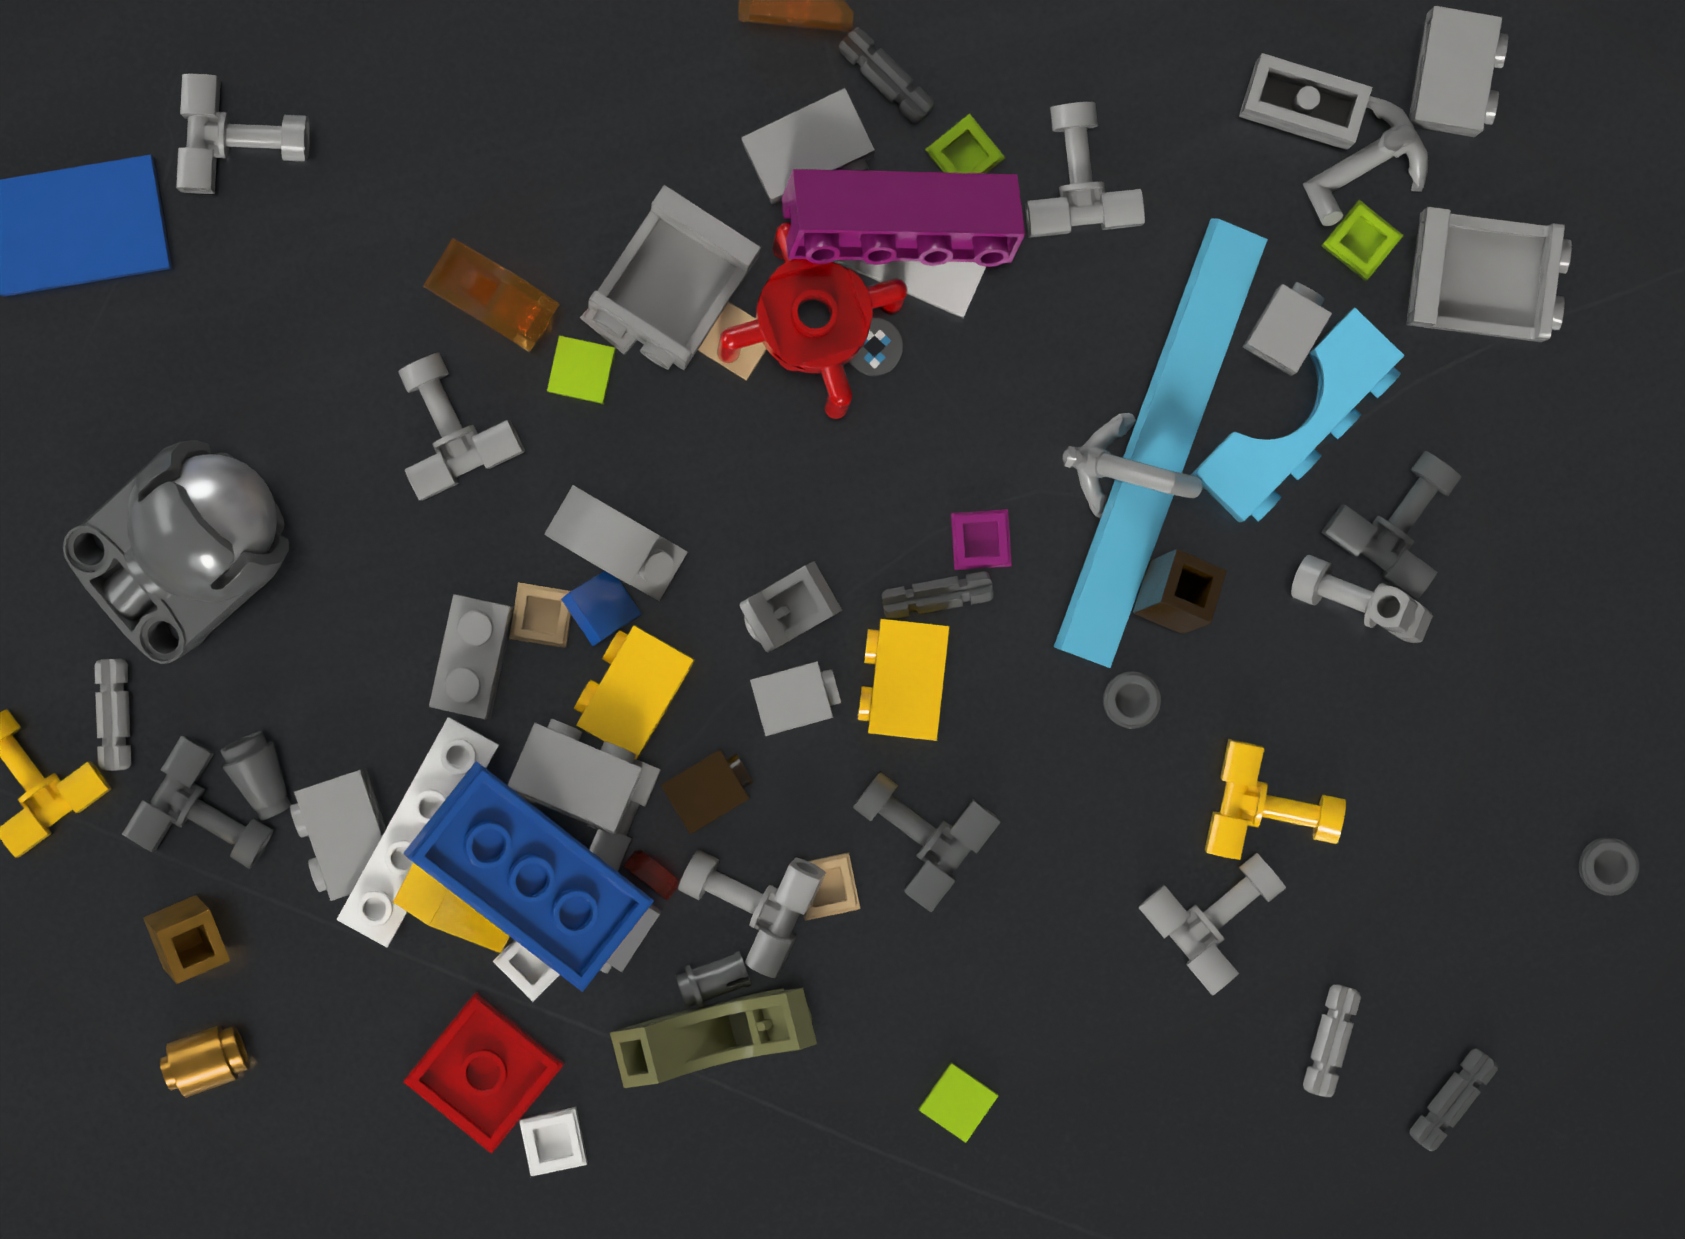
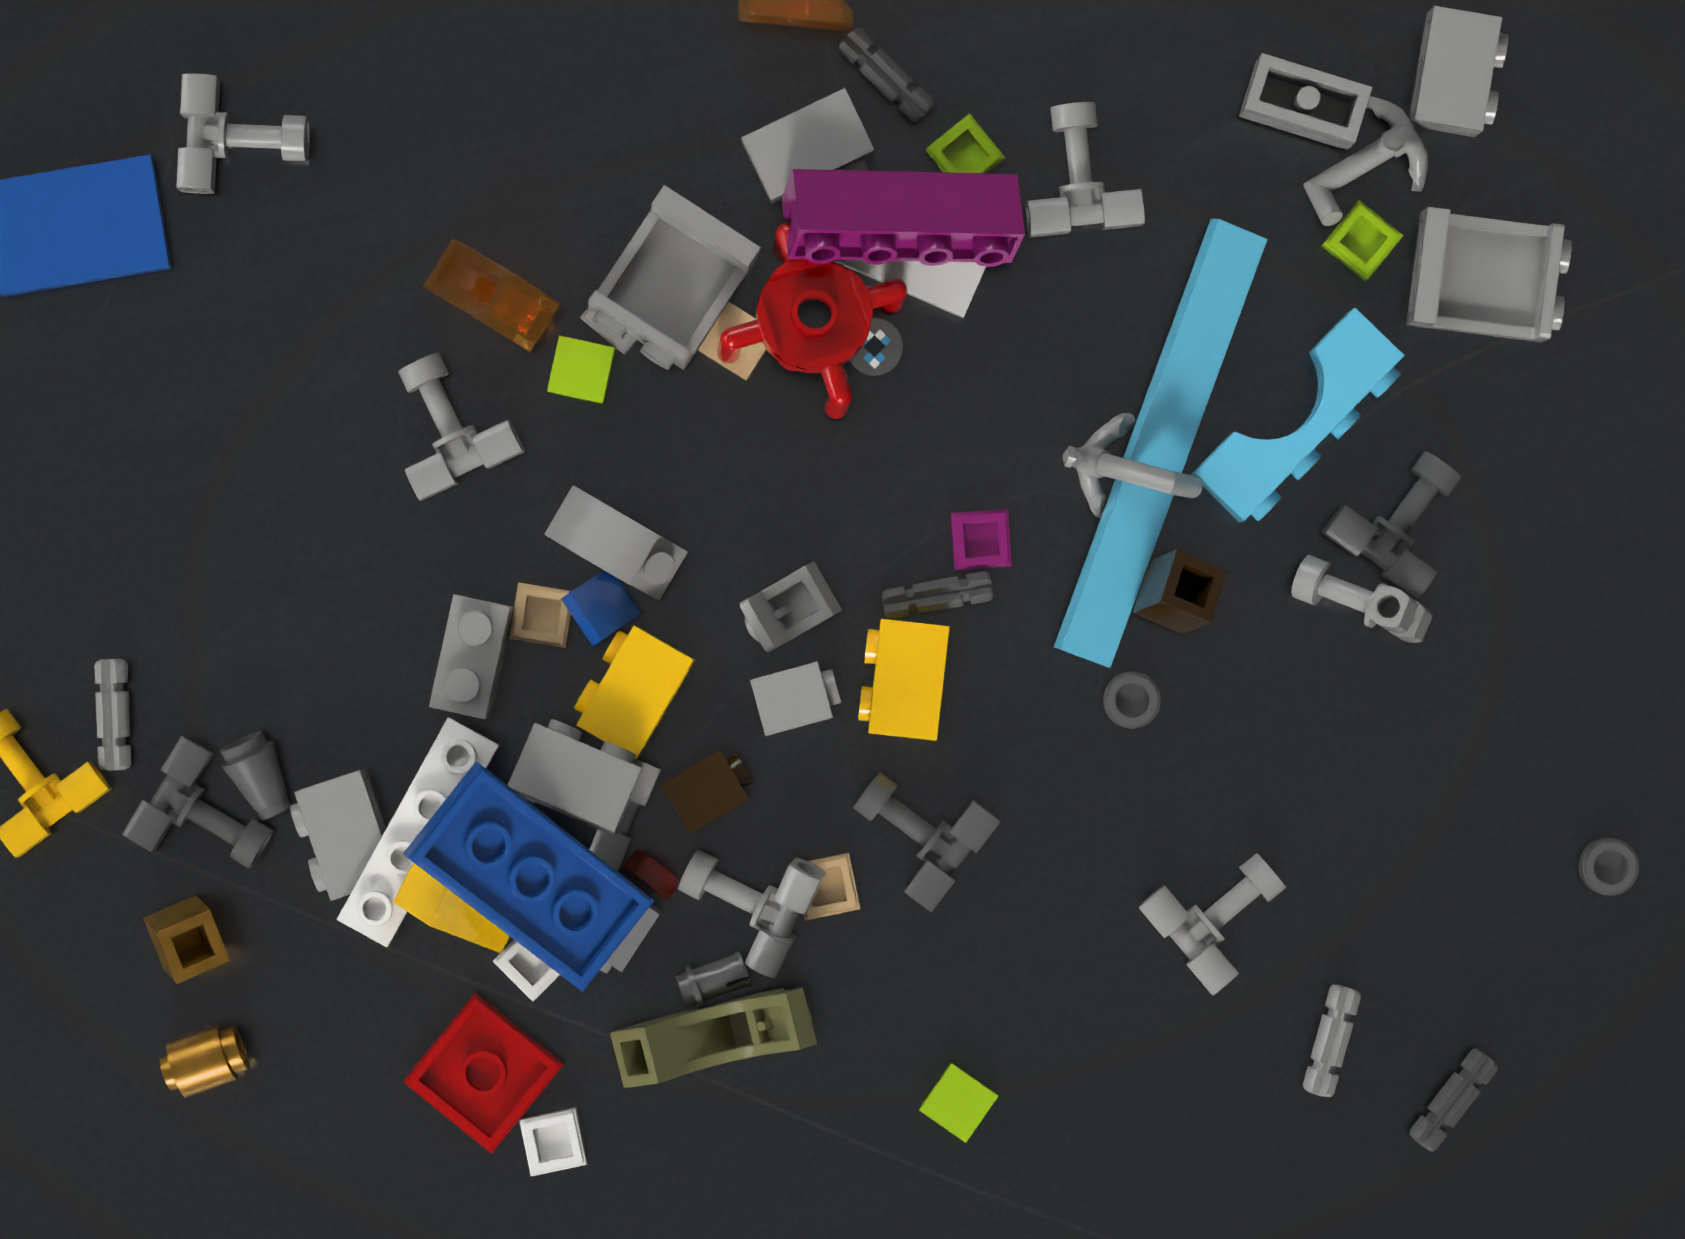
(179, 548): dark grey piece -> none
(1247, 802): yellow bar -> none
(1288, 327): light grey brick -> none

